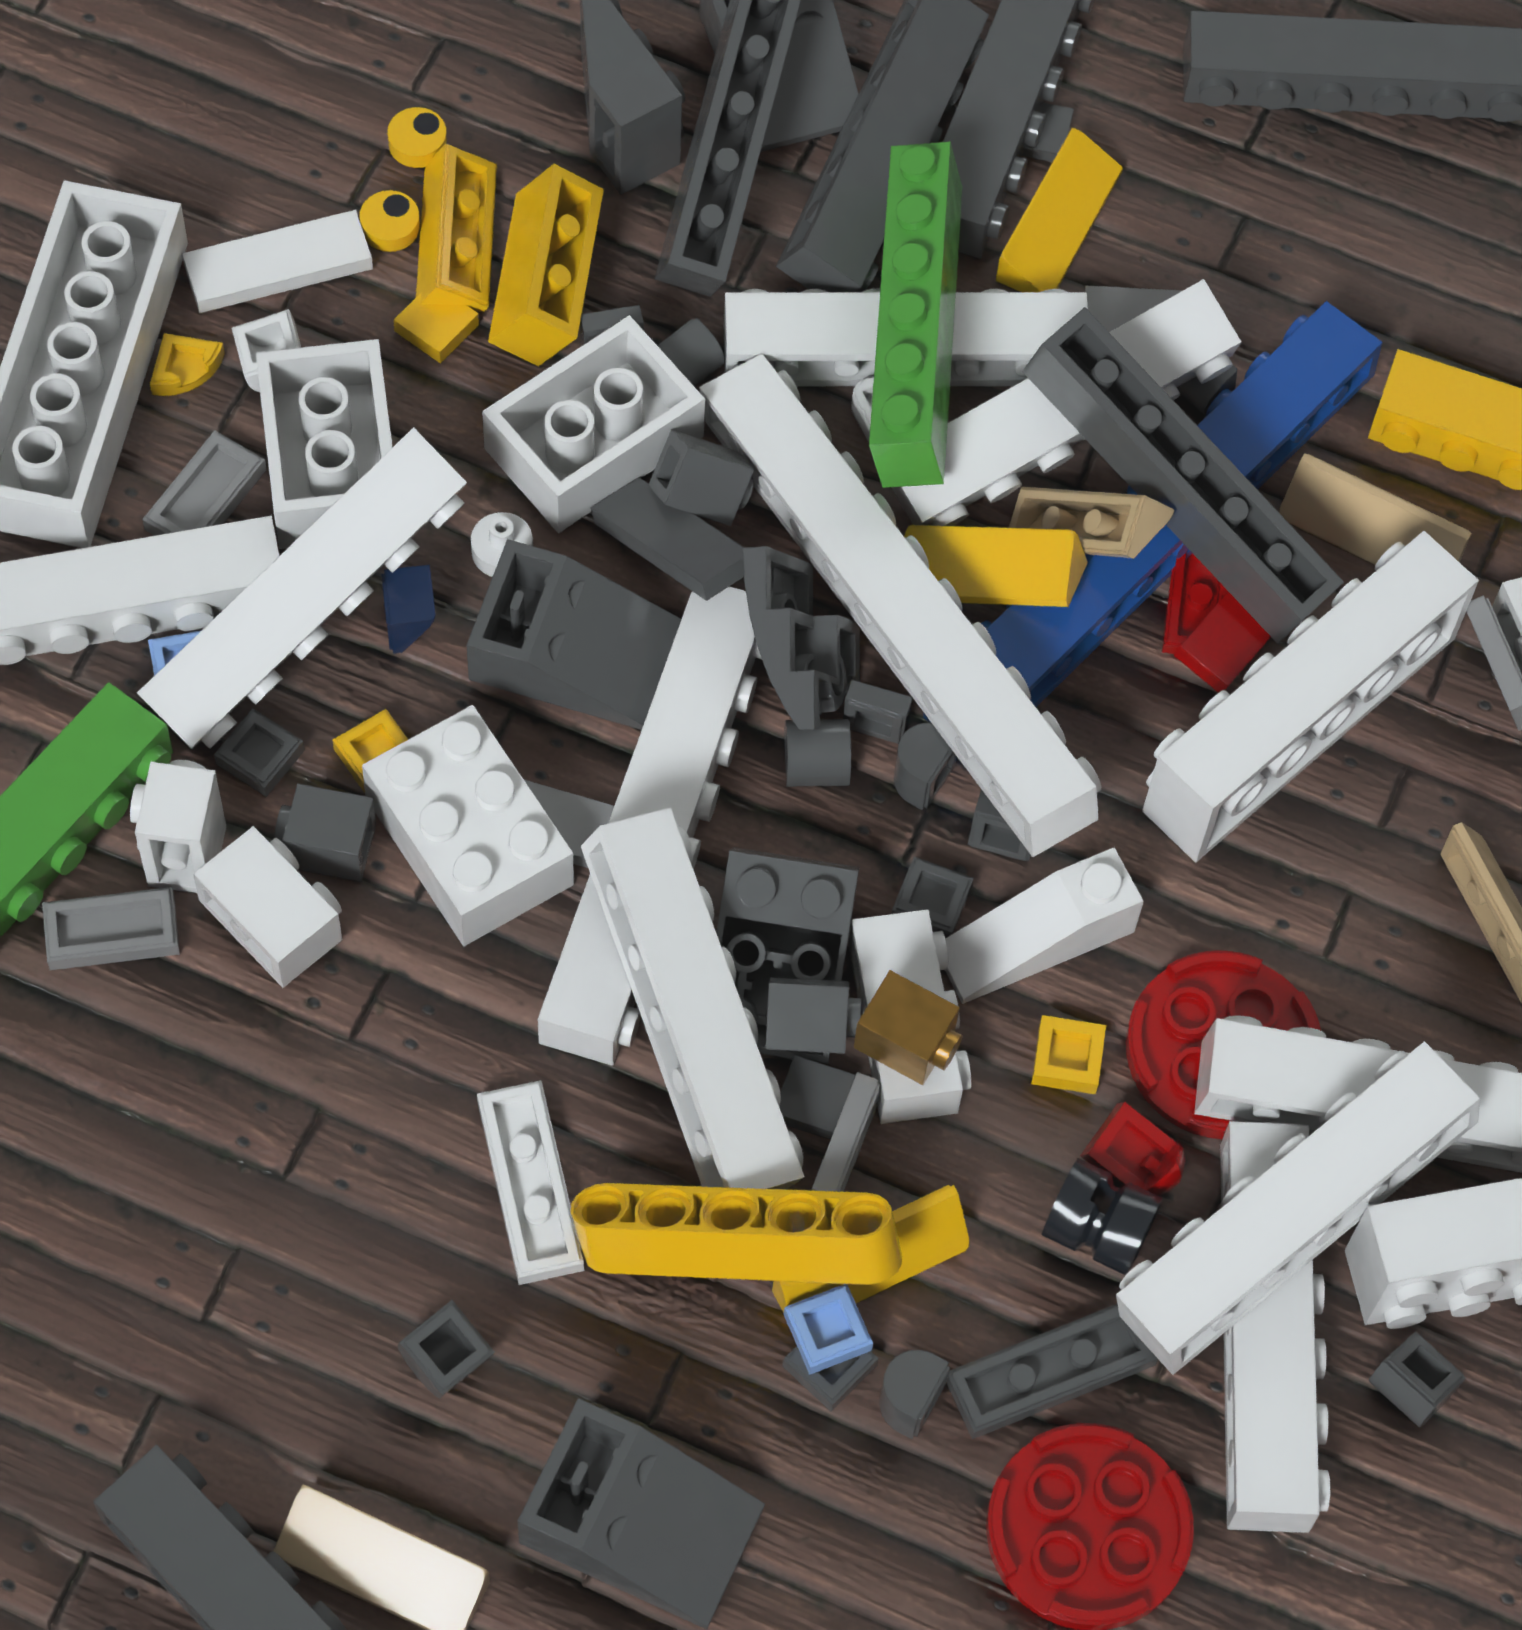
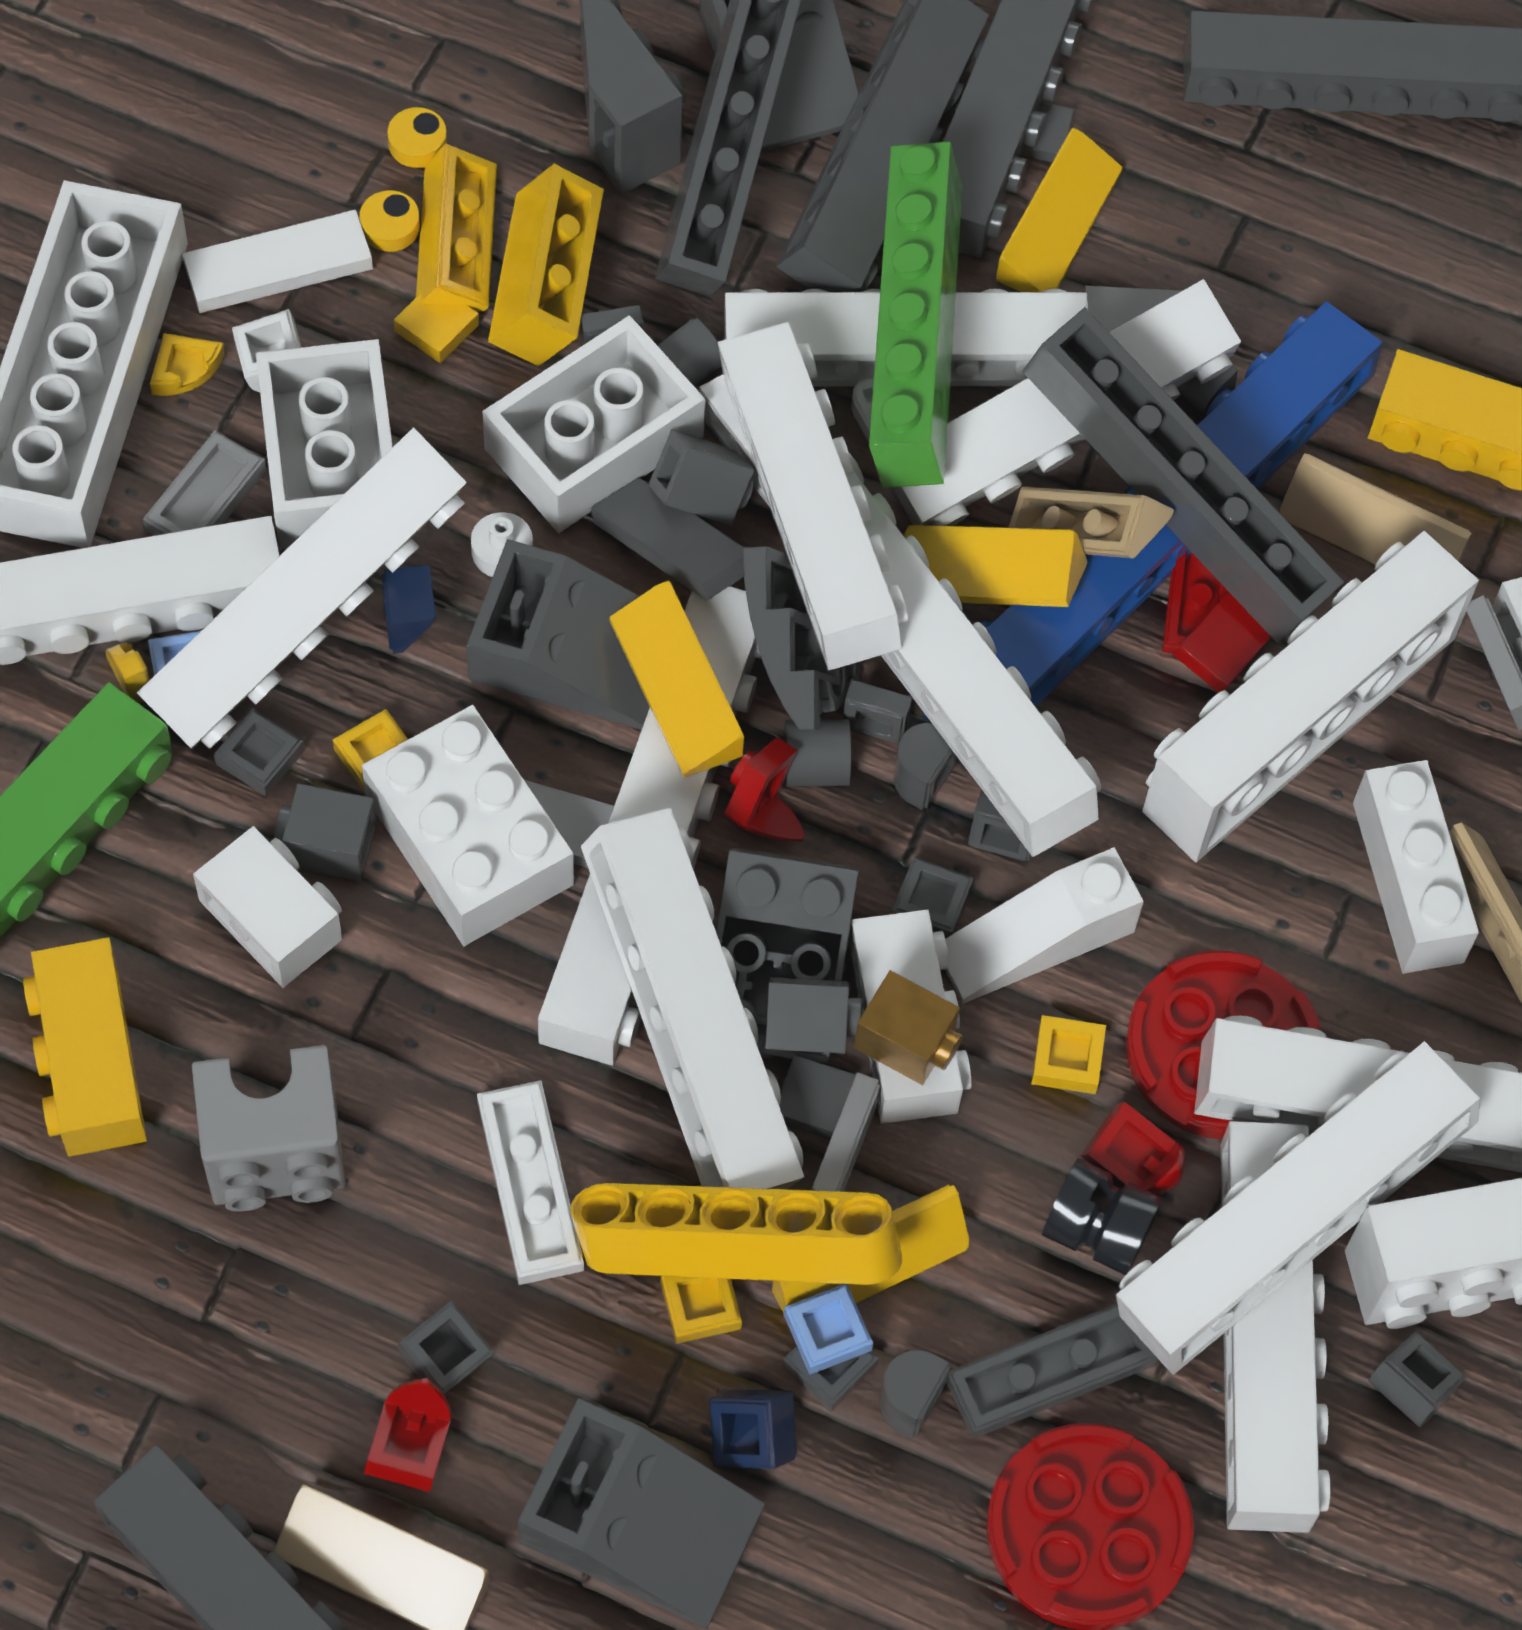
(84, 1048): none -> yellow brick
(110, 928): light grey tile -> none
(128, 669): none -> yellow tile
(177, 822): white brick -> none
(271, 1143): none -> light grey piece
(410, 1435): none -> red plate
(678, 681): none -> yellow slope
(700, 1307): none -> yellow tile
(753, 1428): none -> dark blue slope
(755, 798): none -> red plate
(811, 497): none -> white brick
(1415, 867): none -> white brick

